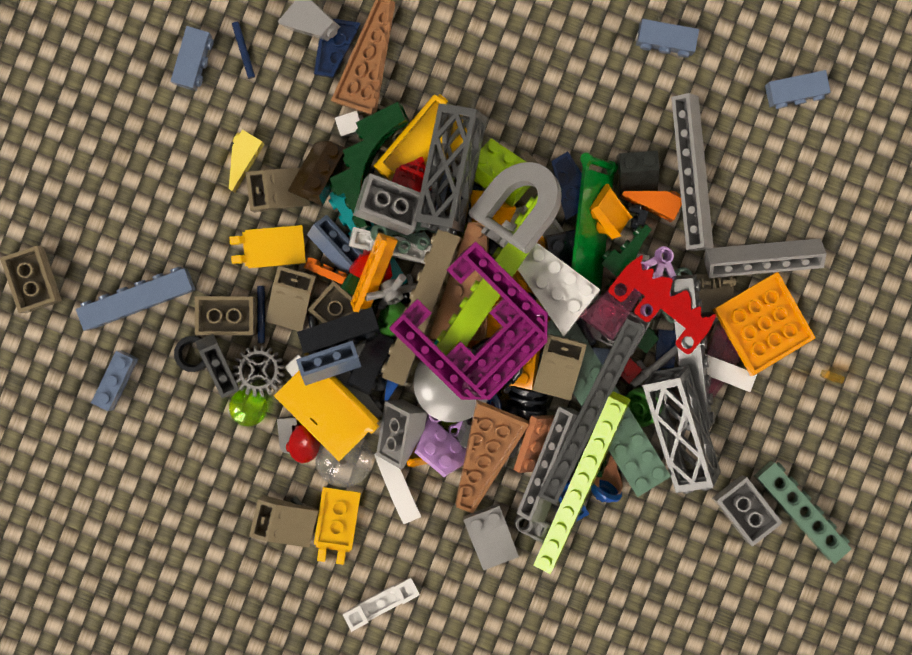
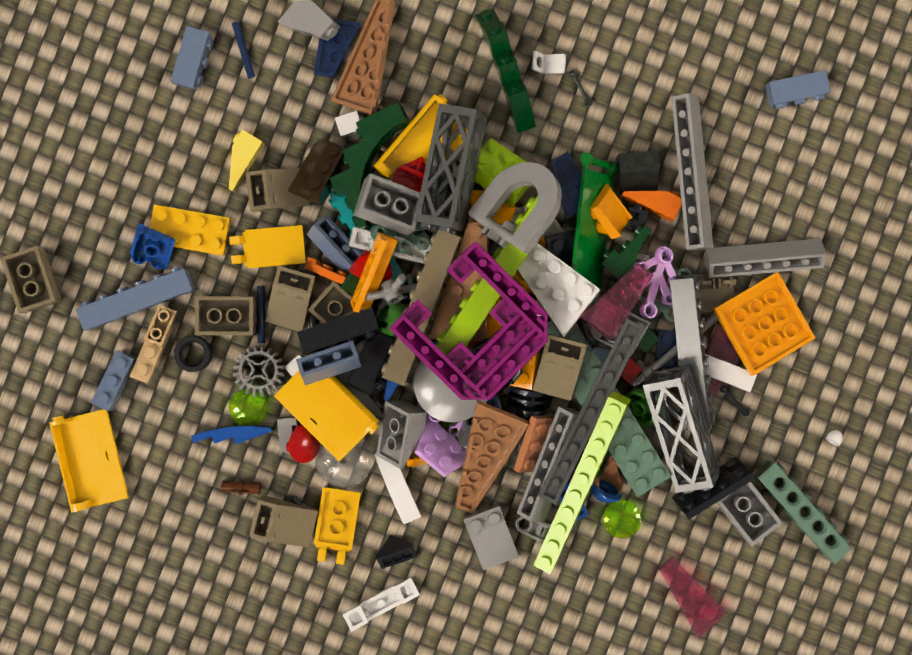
(82, 453): none -> yellow door
(151, 247): none -> blue slope
(154, 344): none -> tan slope
(192, 229): none -> yellow plate
(217, 365): dark grey brick -> none
(237, 432): none -> blue slope
(241, 487): none -> reddish brown pin
(395, 552): none -> black slope
(507, 69): none -> dark green arch
(549, 63): none -> white bracket
(588, 102): none -> pearl dark grey hinge
(622, 519): none -> clear neon green dish
(658, 296): red piece -> none
(667, 38): sand blue brick -> none
(693, 600): none -> clear pink wing
(731, 478): none -> black plate
(745, 412): none -> black hinge
(832, 376): clear yellow tile -> none
(835, 437): none -> white hinge

